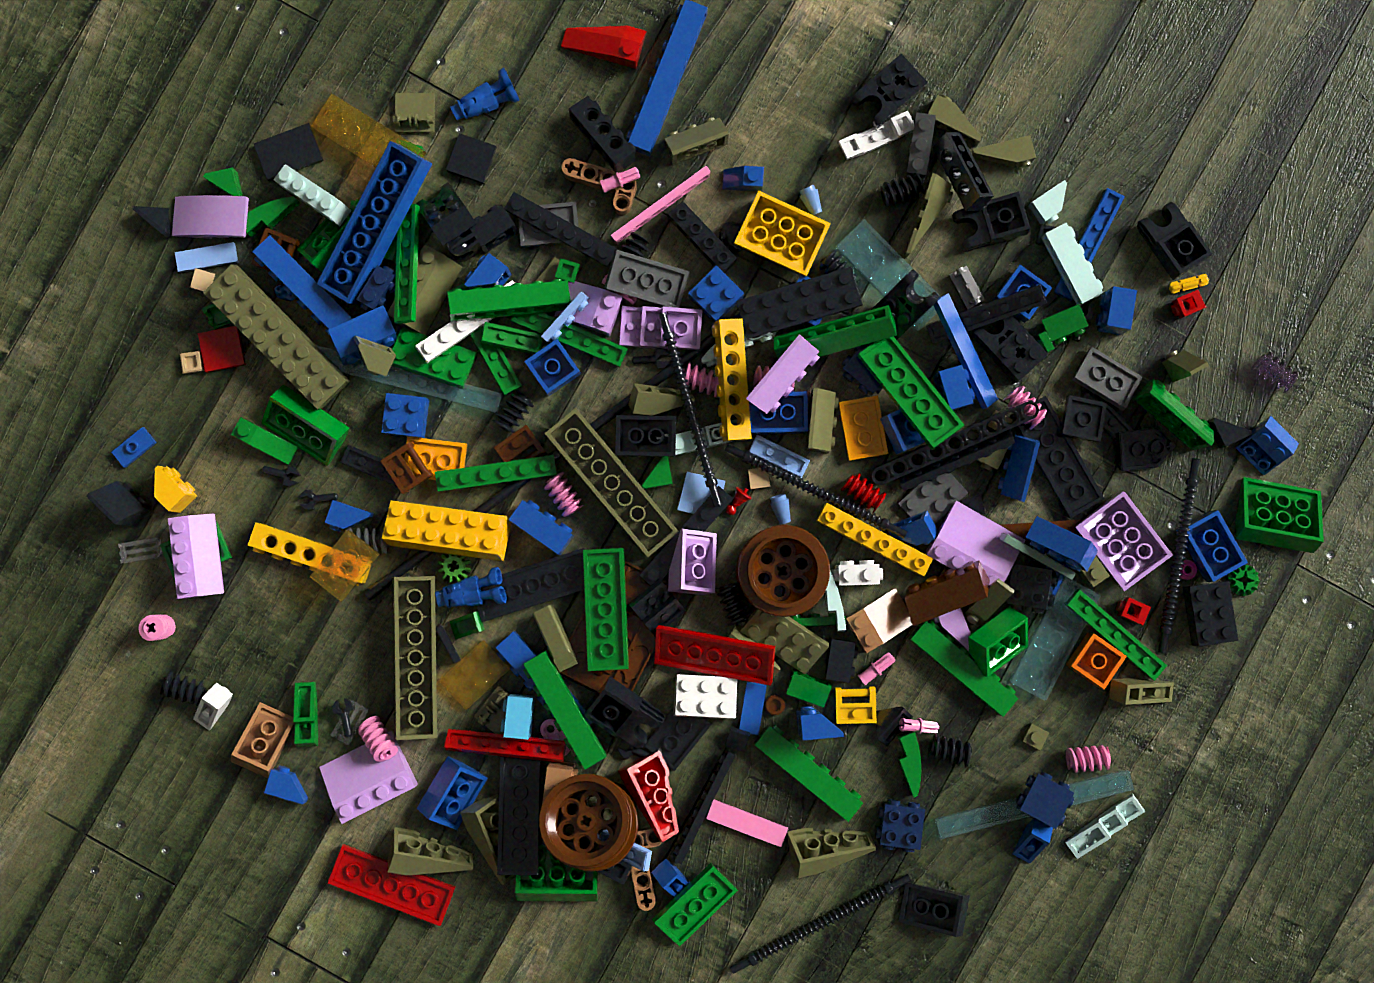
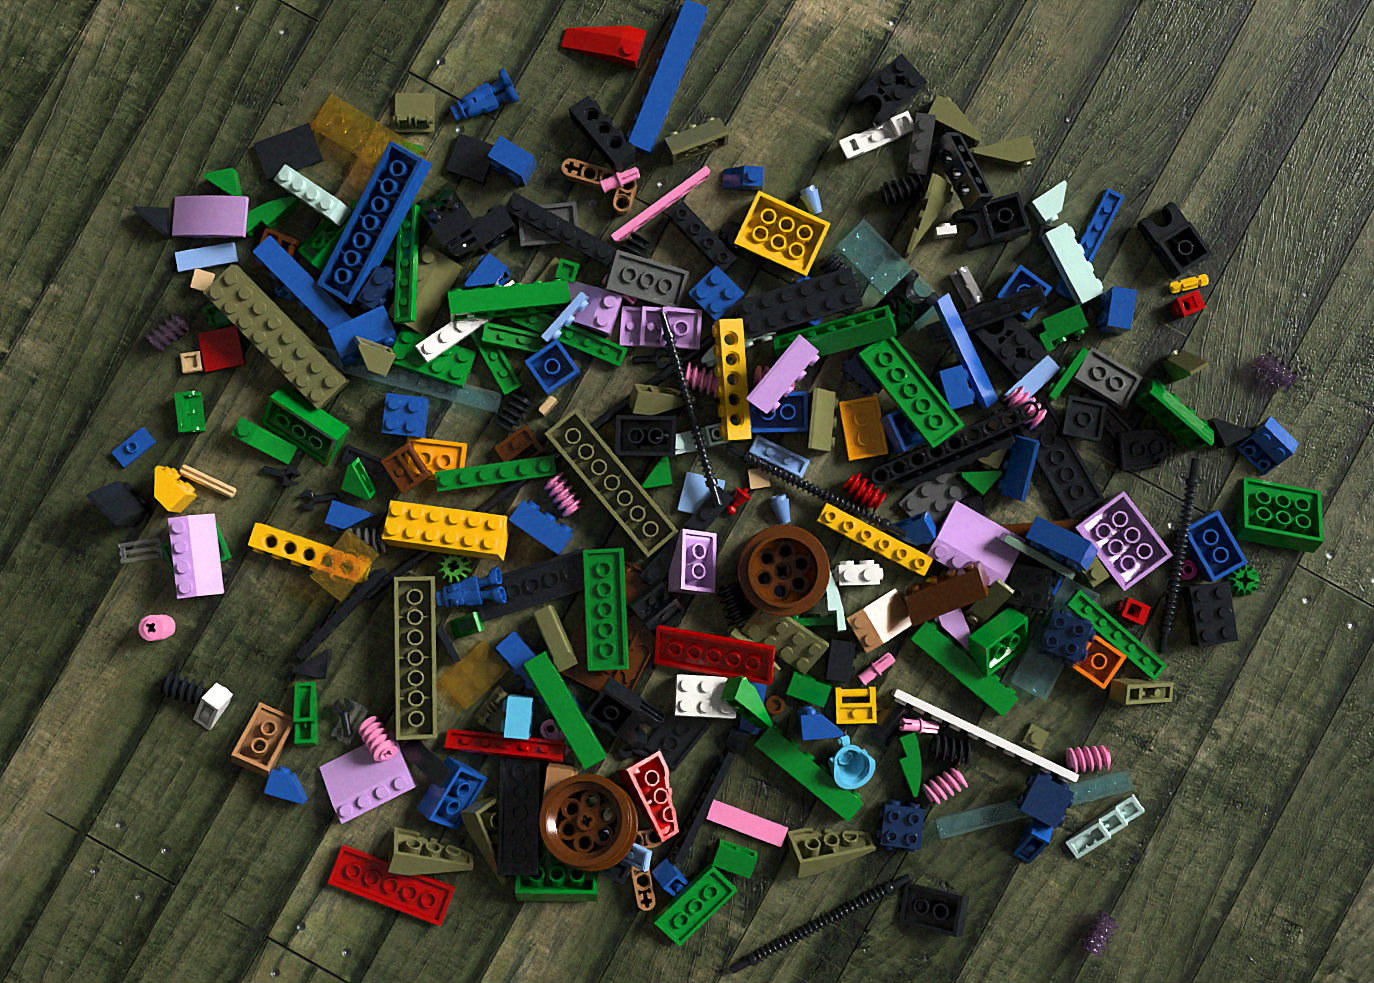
(168, 330): none -> clear purple piece
(190, 412): none -> green hinge
(207, 481): none -> tan axle
(316, 666): none -> black slope
(347, 607): none -> black plate
(358, 481): none -> green slope
(427, 762): none -> black tile
(512, 161): none -> blue brick
(547, 406): none -> tan tile
(735, 858): none -> green hinge
(746, 701): none -> green slope
(851, 765): none -> medium azure helmet
(944, 231): none -> white plate
(944, 785): none -> bright pink piece
(980, 481): none -> green slope
(991, 739): none -> white plate
(1037, 376): none -> light blue tile
(1066, 373): none -> green plate
(1067, 638): none -> dark blue brick
(1100, 933): none -> clear purple piece

